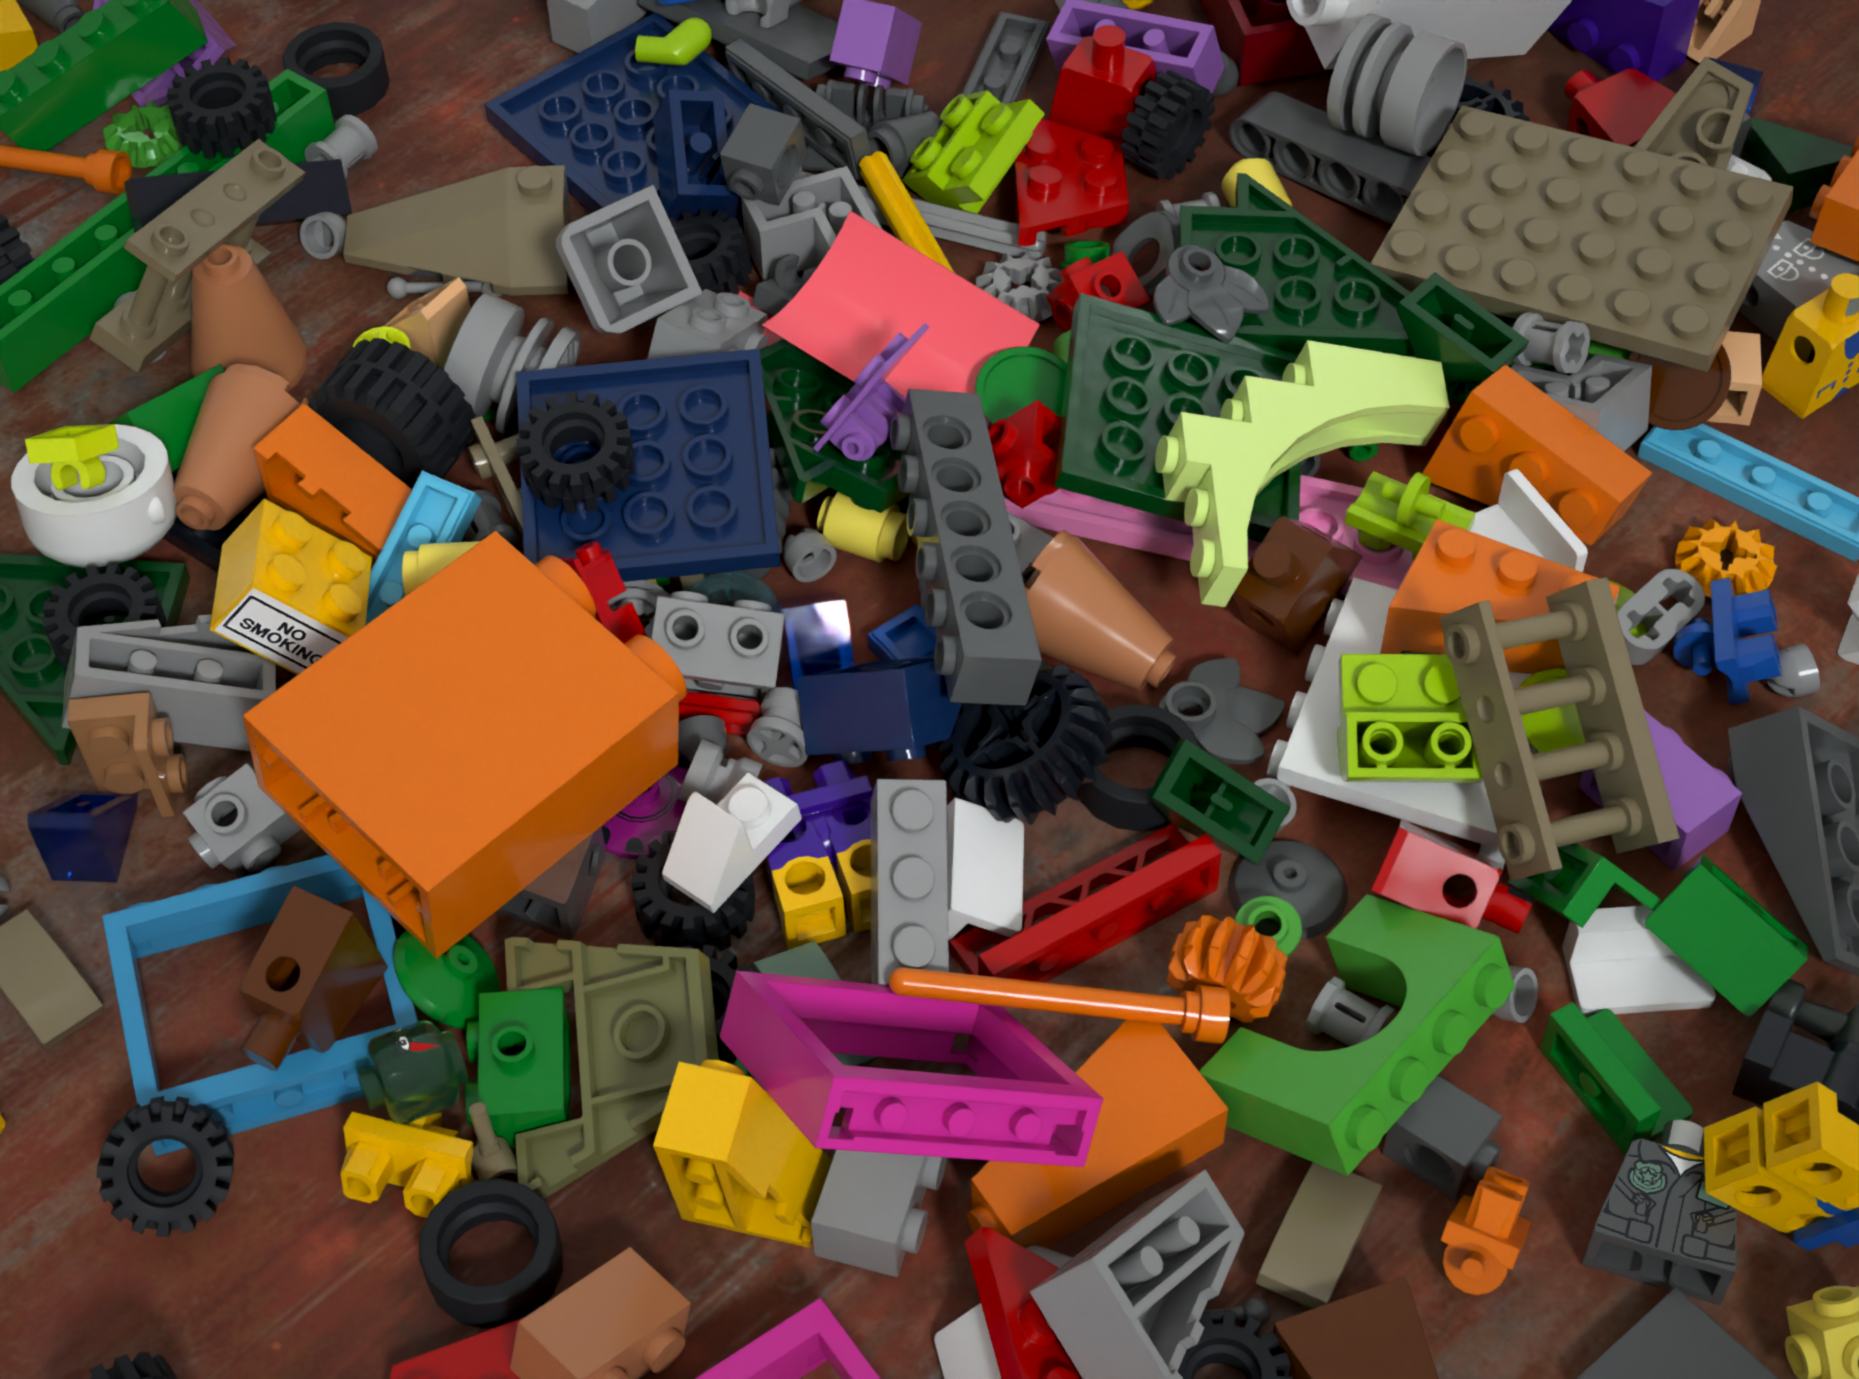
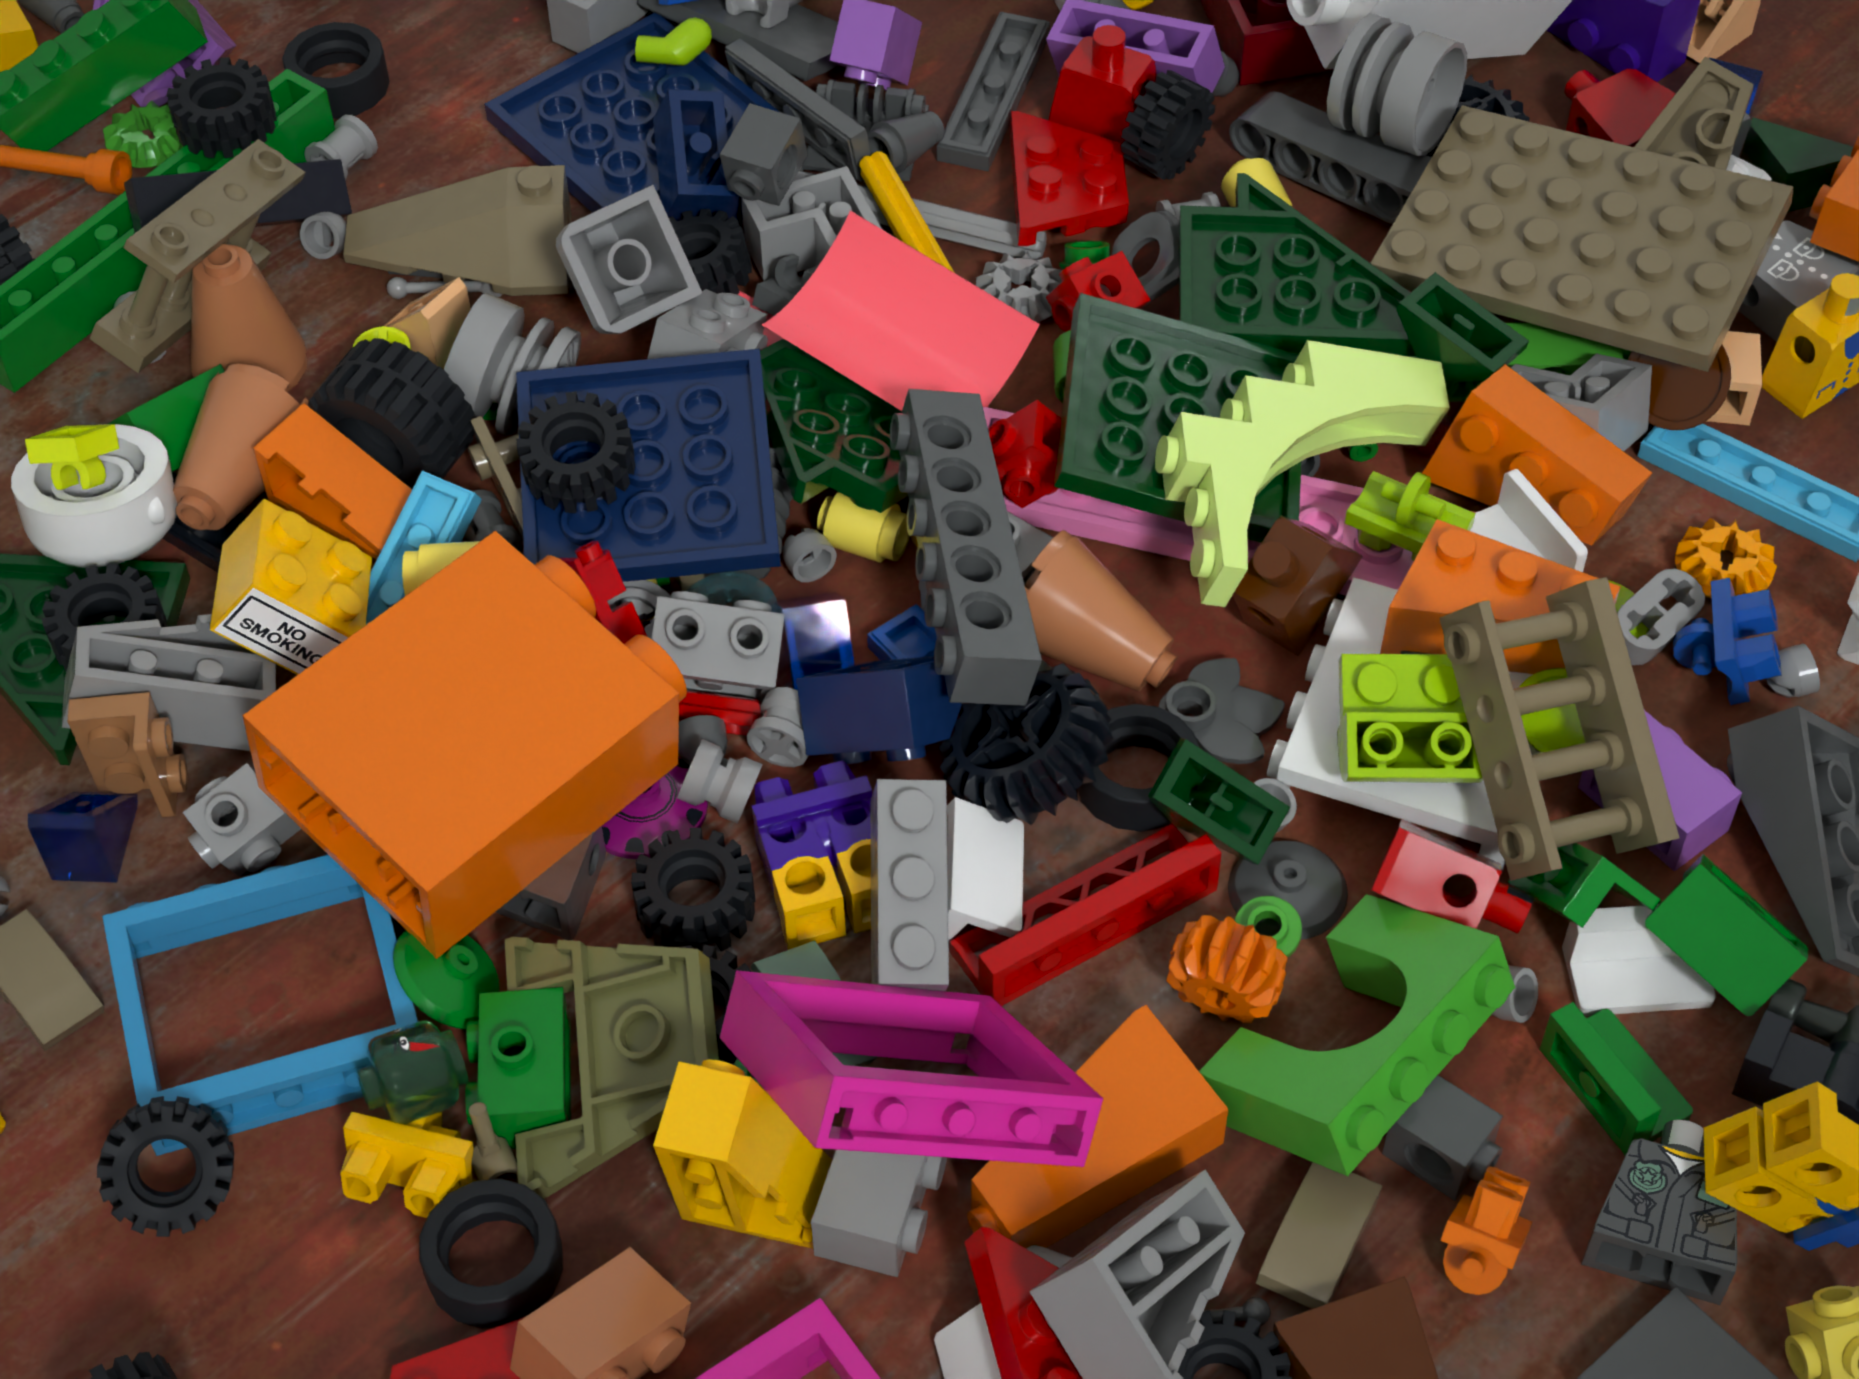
(307, 978): reddish brown torso -> none
(727, 841): white slope -> none
(864, 415): medium lavender hinge -> none
(971, 150): lime brick -> none
(1019, 378): green piece -> none
(1197, 1012): orange piece -> none
(1207, 292): dark grey plate -> none
(1346, 1015): light grey bush -> none
(1553, 343): light grey bush -> none

